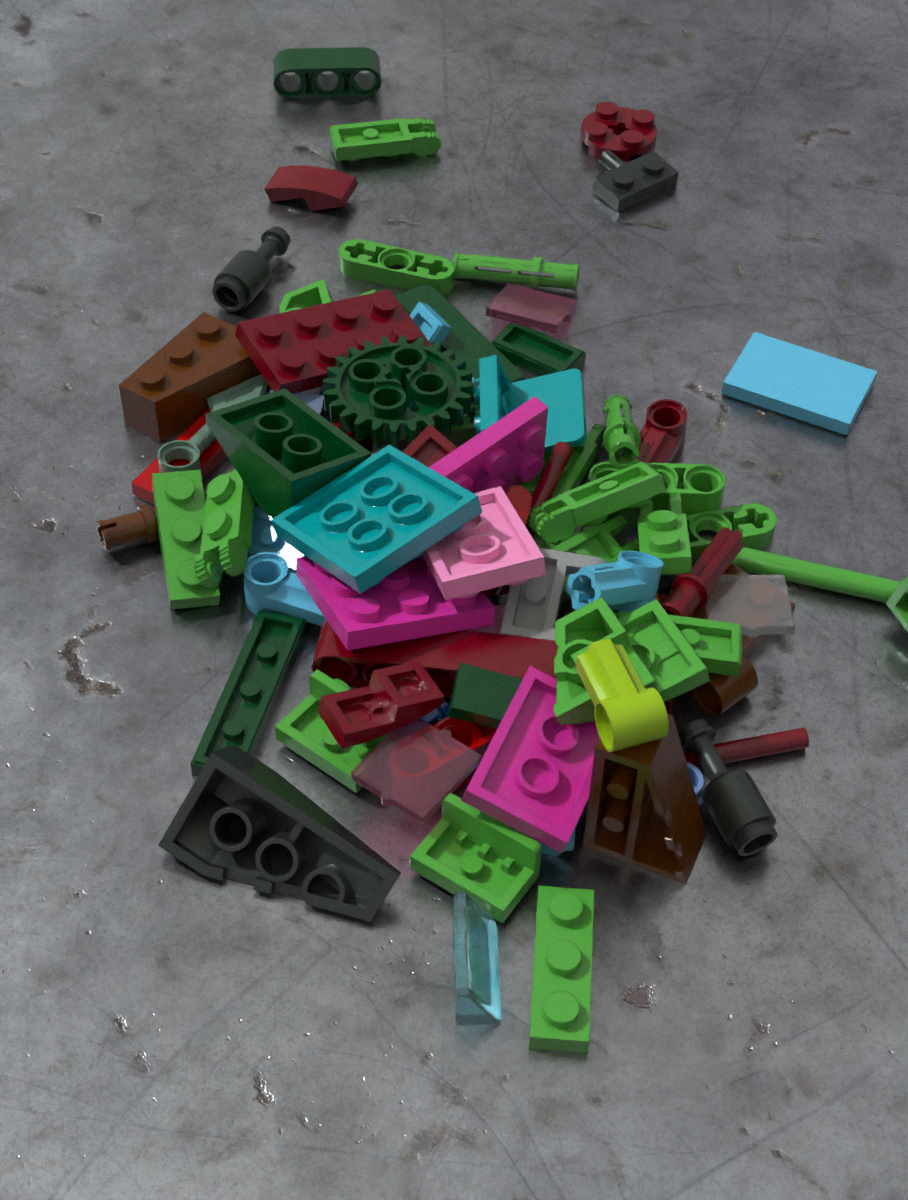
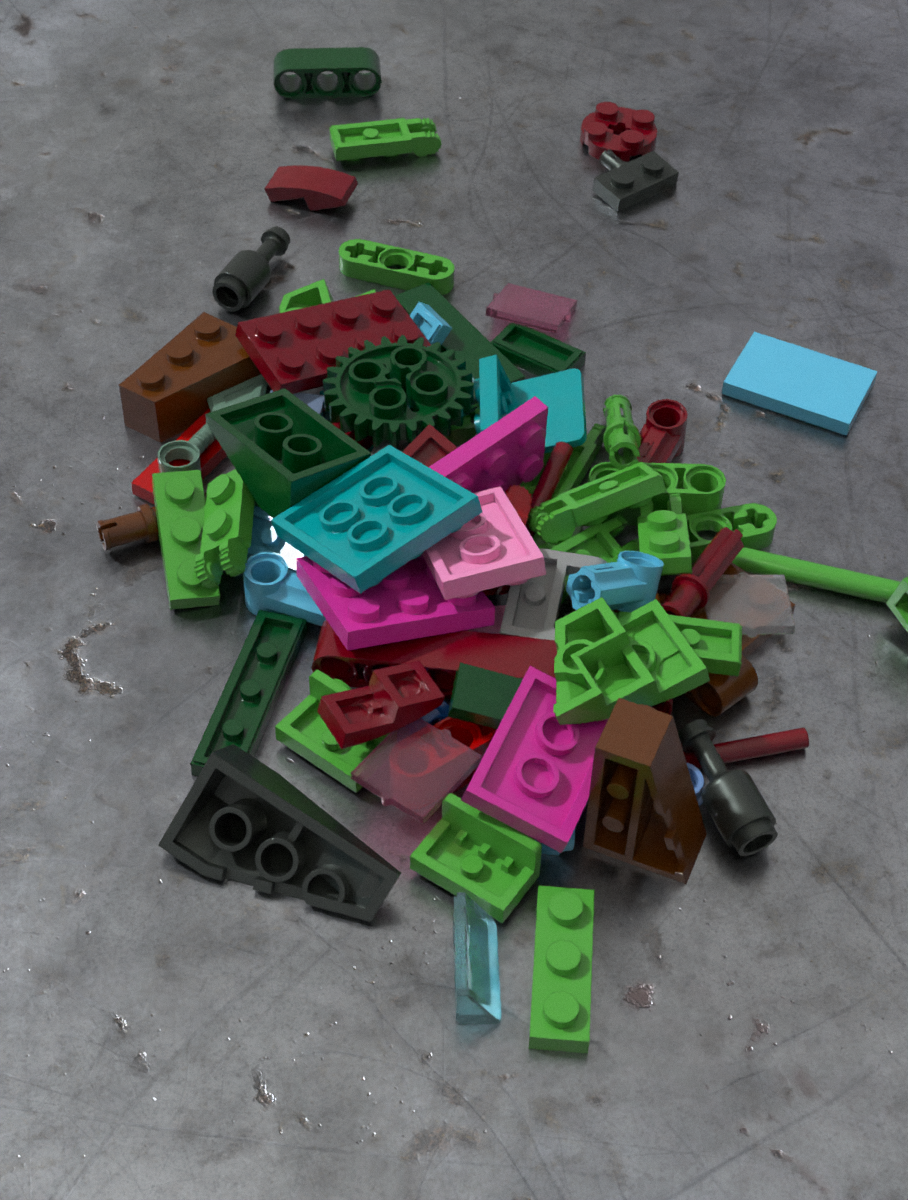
(565, 274): bright green pin -> none
(623, 707): lime piece -> none

